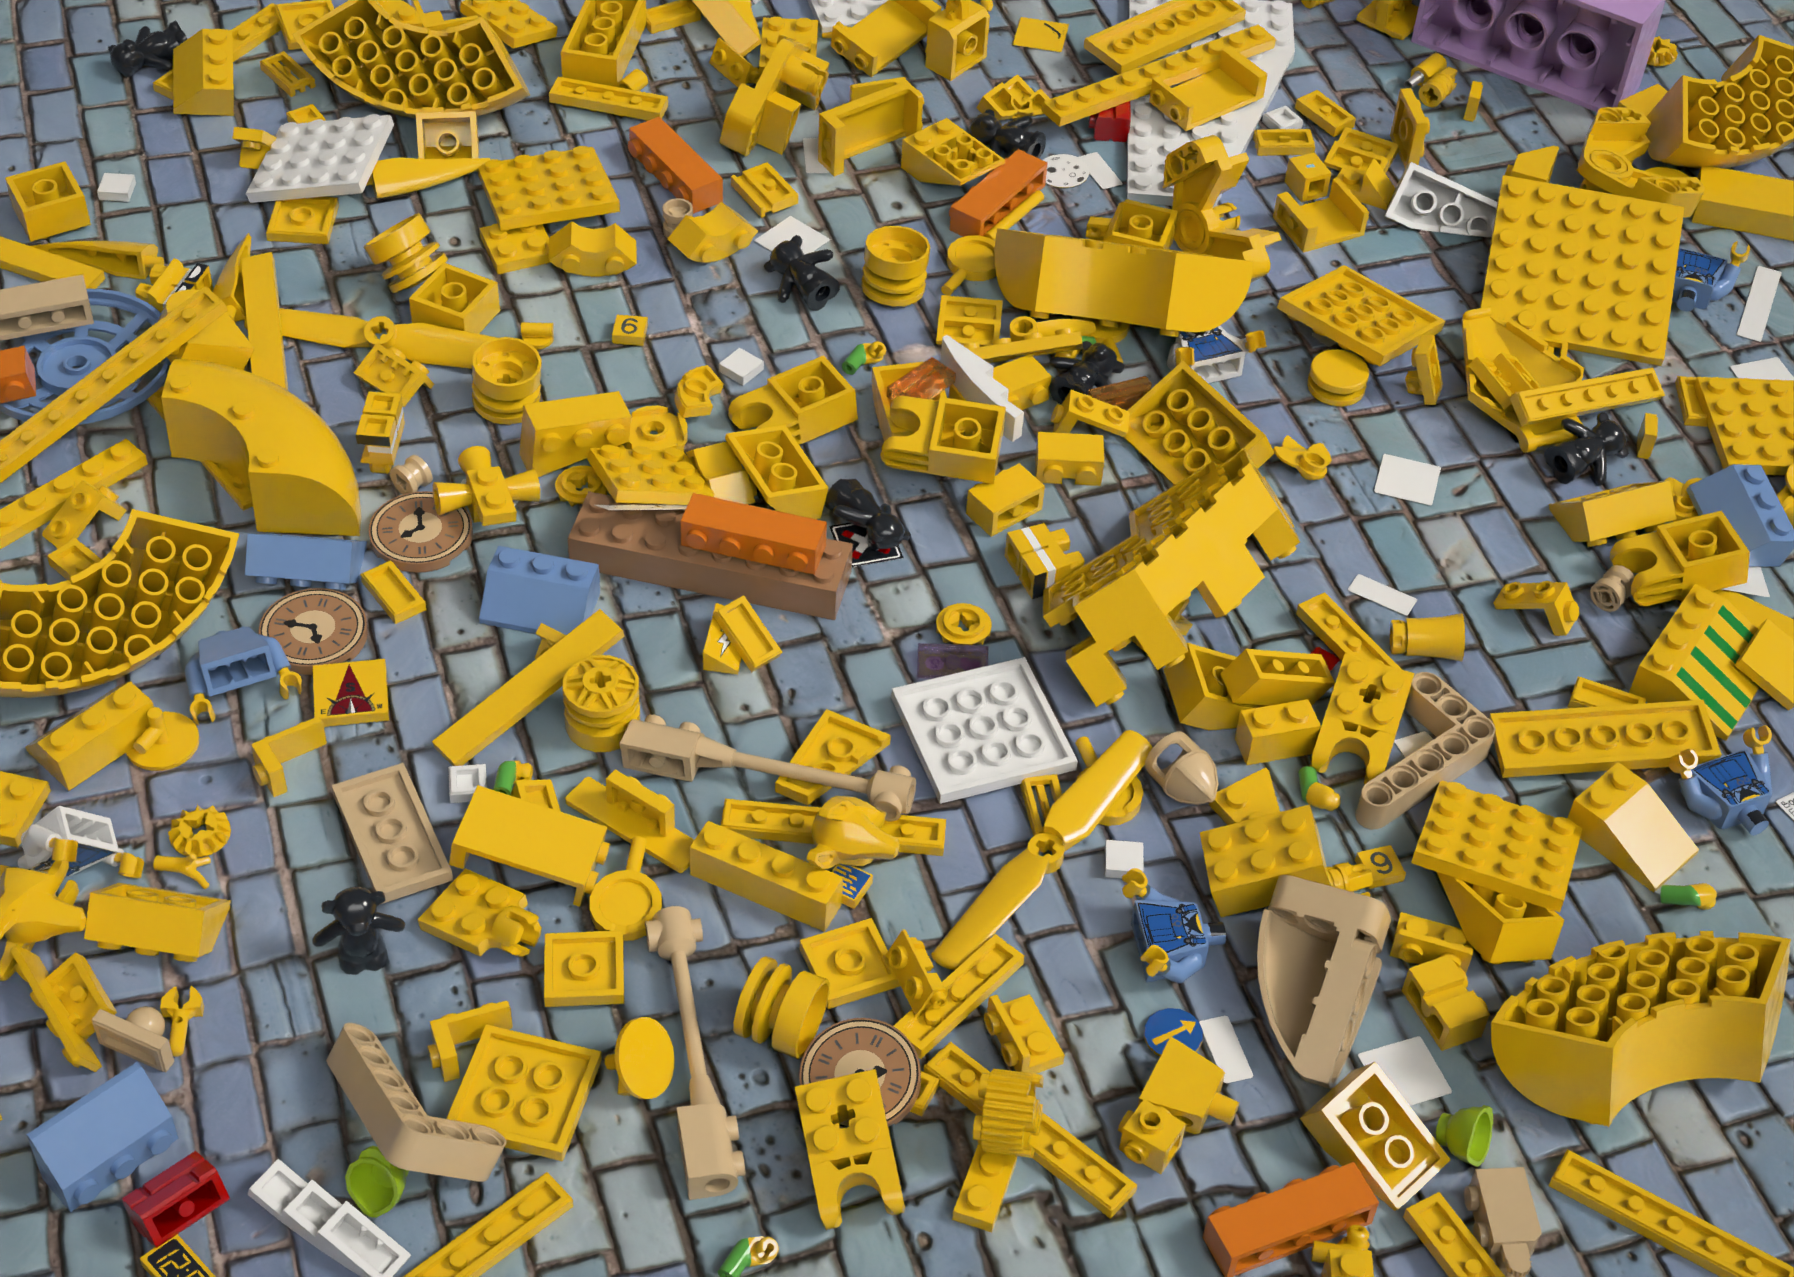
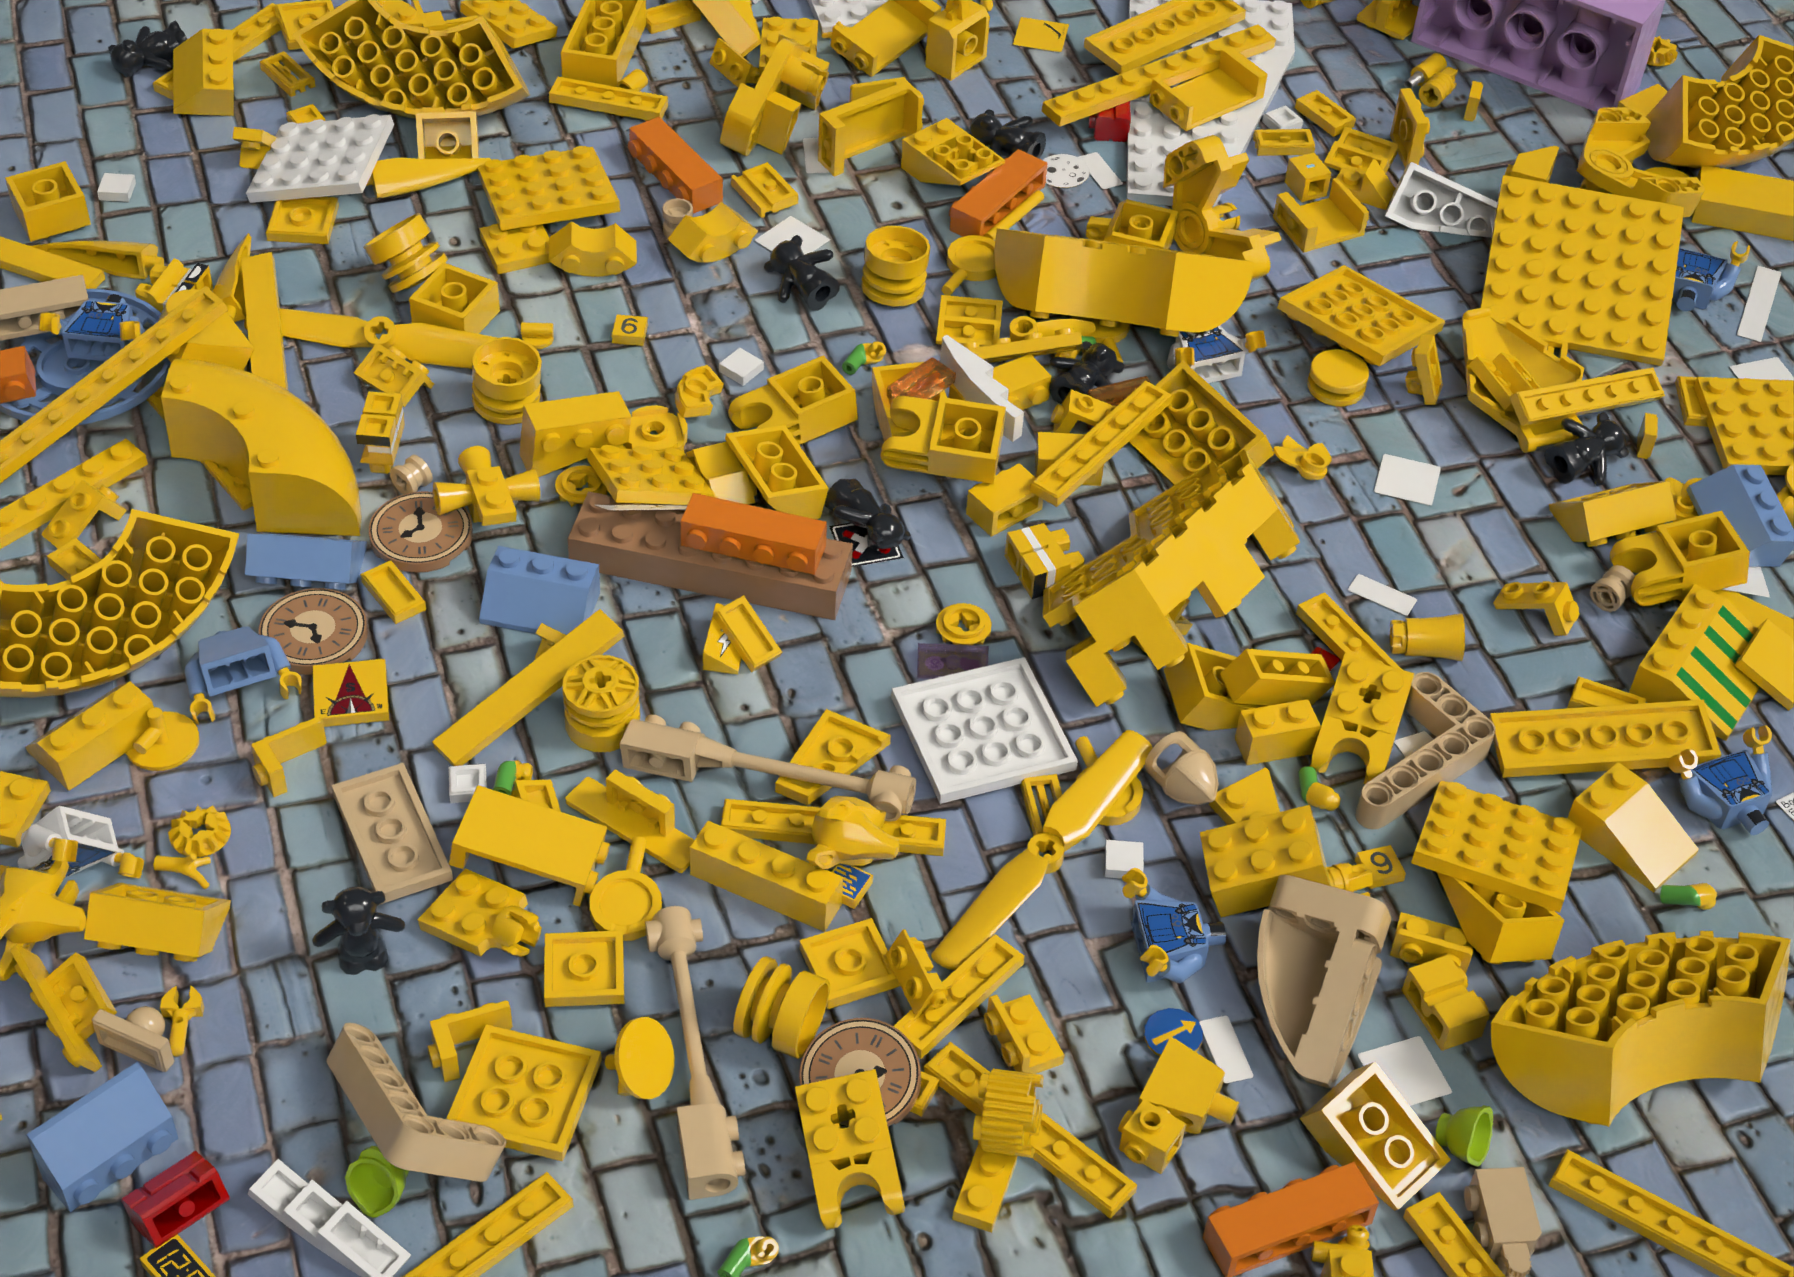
(95, 329): none -> torso
(1013, 100): yellow slope -> none
(1100, 443): none -> yellow tile

